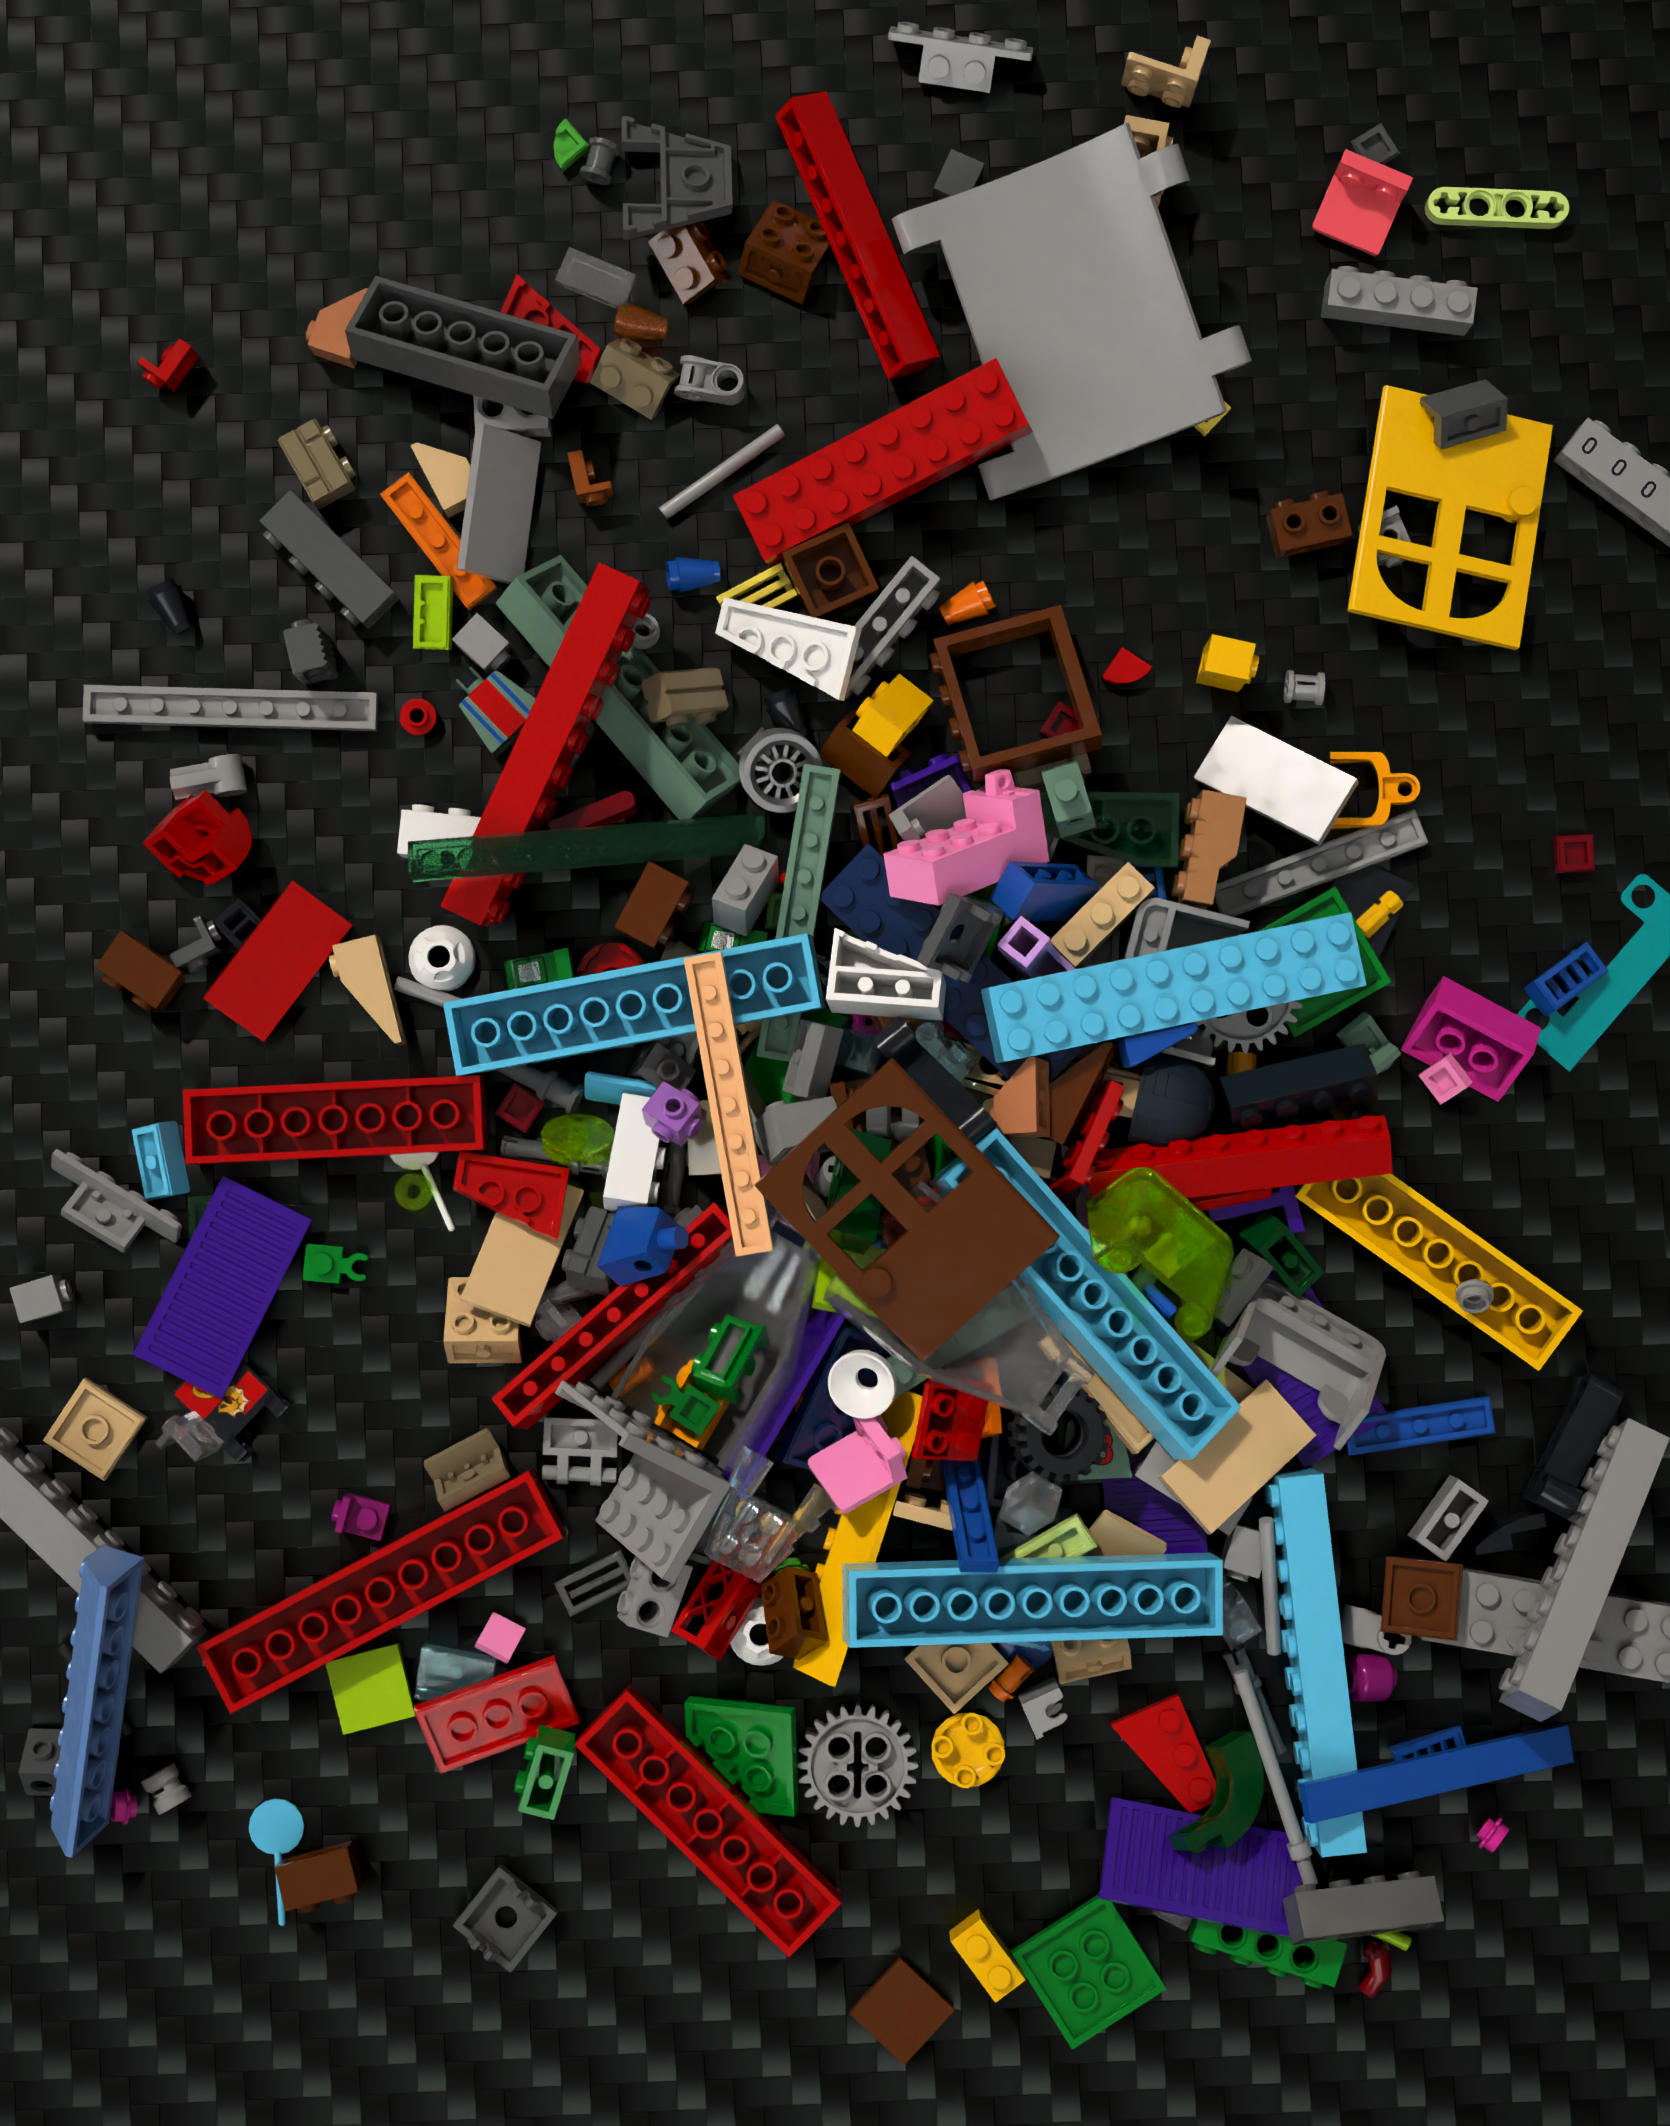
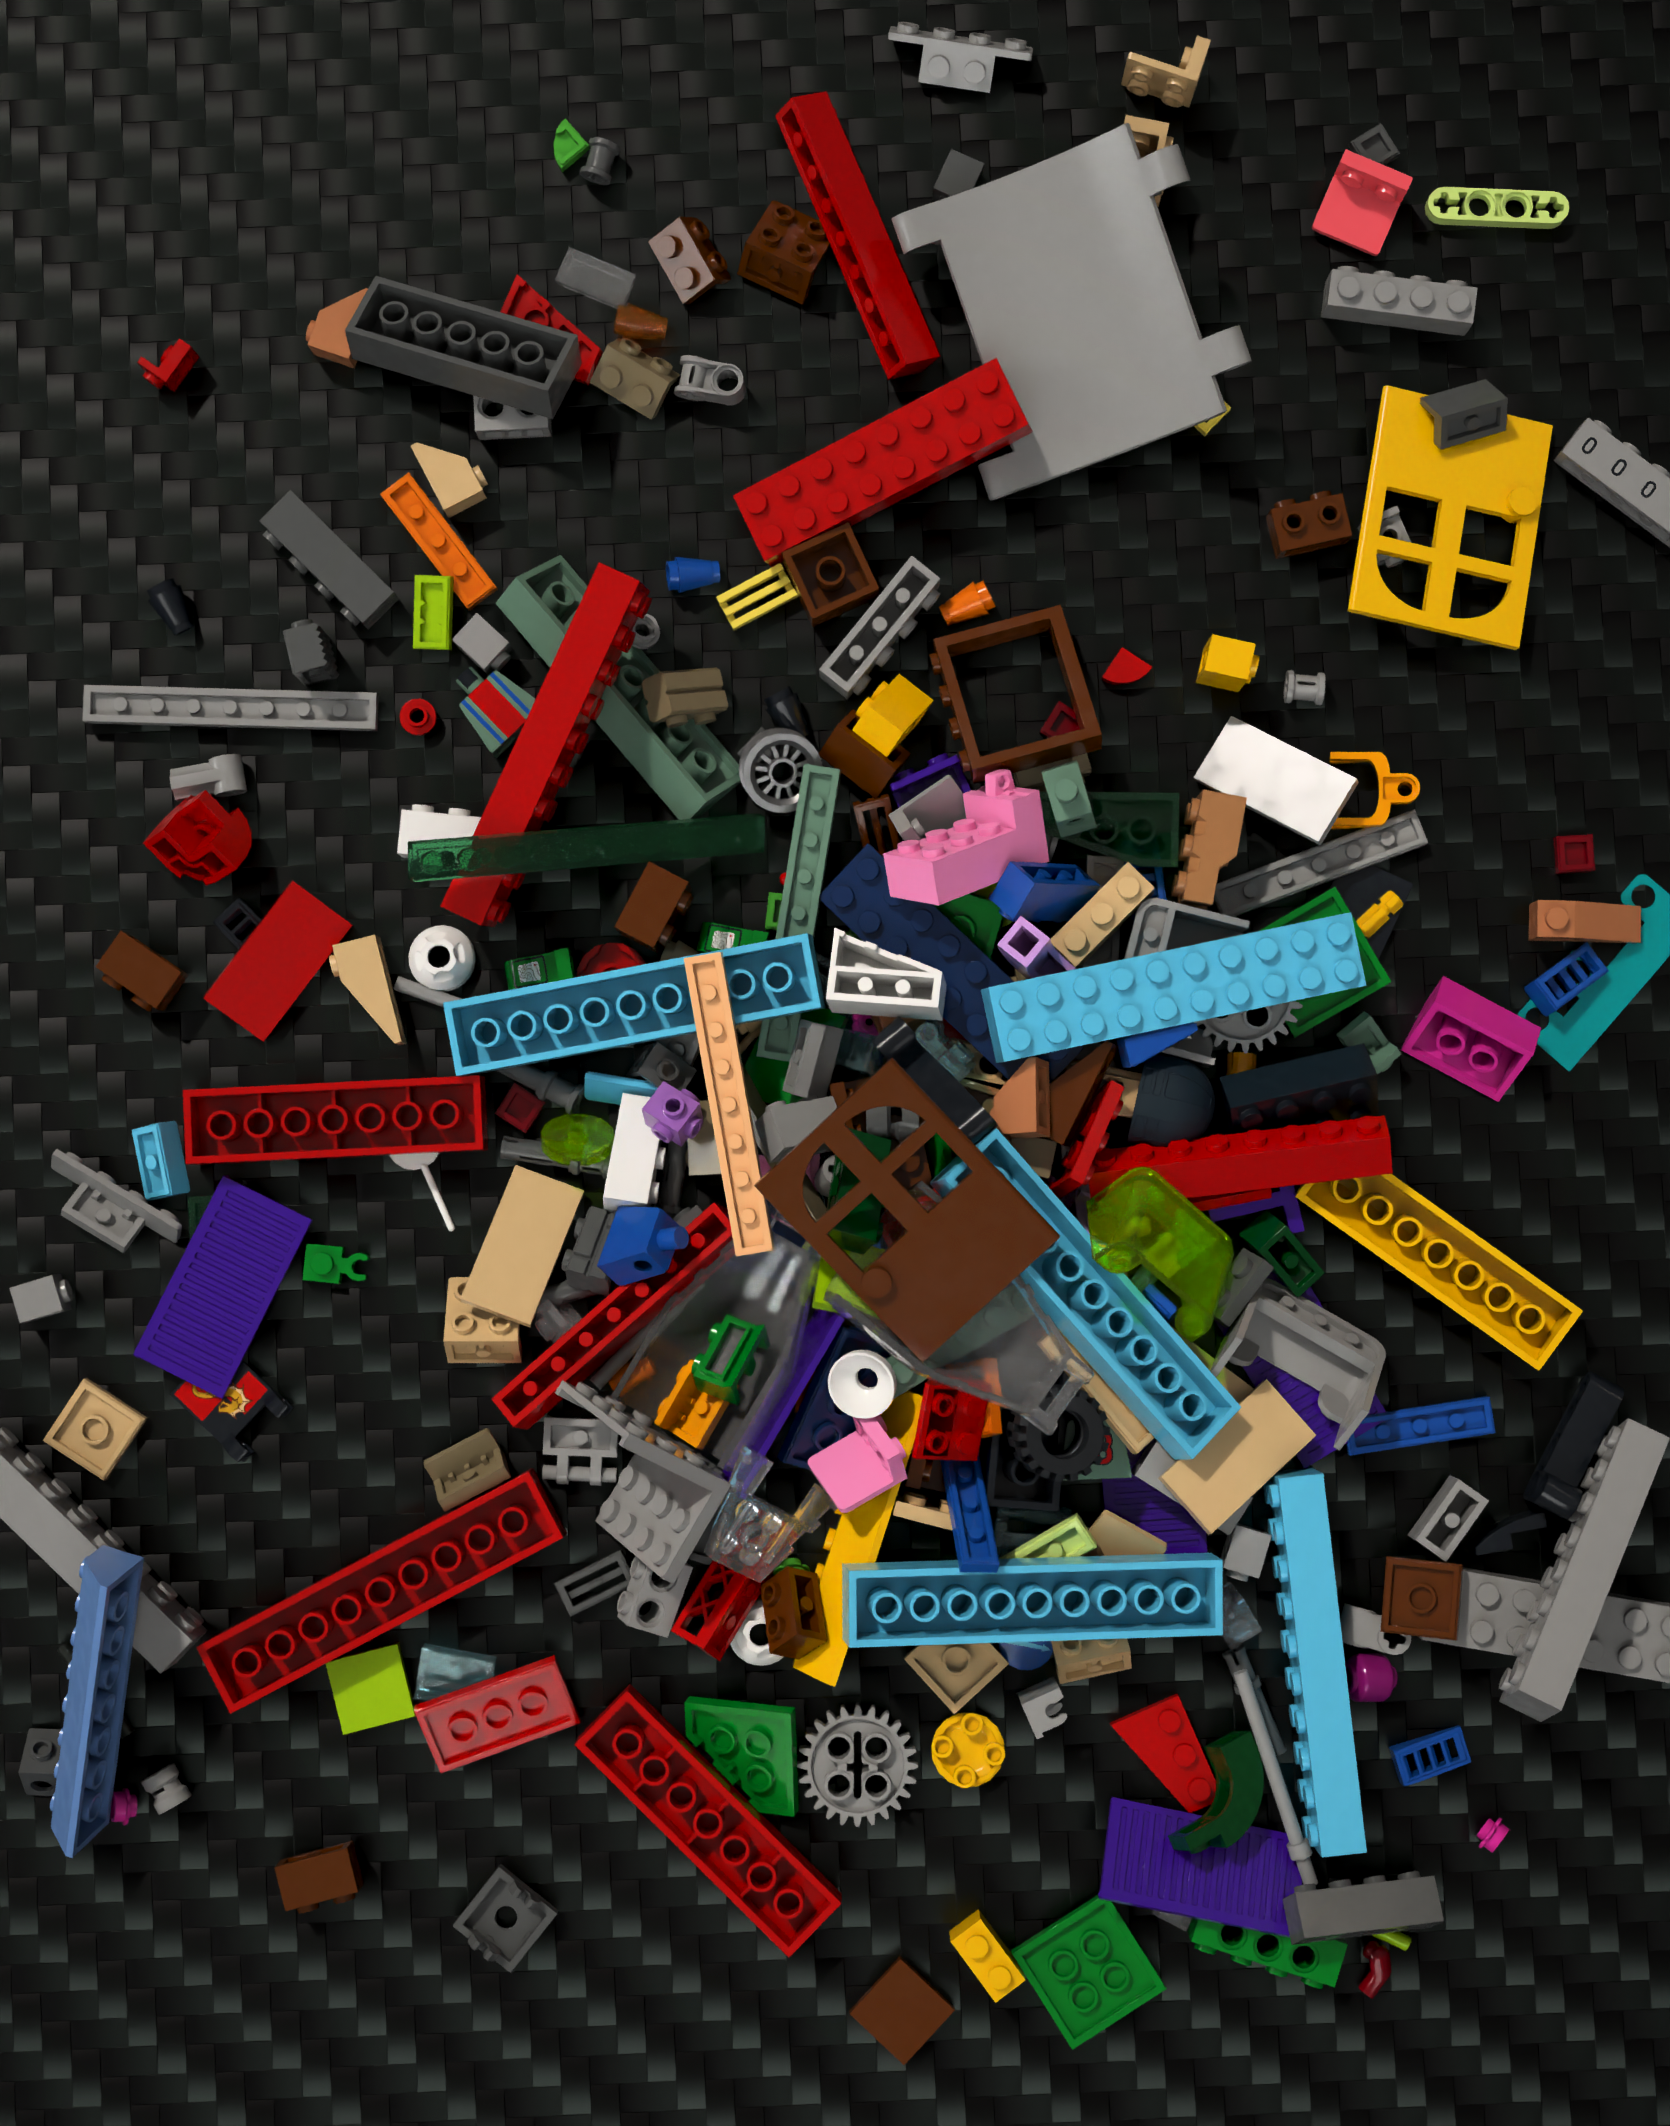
(192, 1434): clear bracket -> none
(197, 953): dark grey bracket -> none
(276, 1829): medium azure piece -> none
(317, 464): dark tan brick -> none
(361, 1516): magenta bracket -> none
(402, 1196): clear neon green plate -> none
(498, 504): light grey tile -> none
(500, 1637): bright pink tile -> none
(516, 1189): red wing -> none
(546, 1771): green brick -> none
(584, 474): dark orange bracket -> none
(599, 813): dark red container -> none
(690, 1406): green plate -> none
(692, 179): dark grey wing -> none
(721, 471): light grey bar -> none
(745, 890): light grey brick -> none
(803, 645): white wing -> none
(960, 956): dark grey piece -> none
(1010, 1678): orange pin -> none
(1030, 1503): clear brick -> none
(1270, 1585): light grey bar -> none
(1435, 1773): blue tile -> none
(1445, 1078): bright pink tile -> none
(1474, 1296): light grey plate -> none
(1584, 922): none -> nougat slope

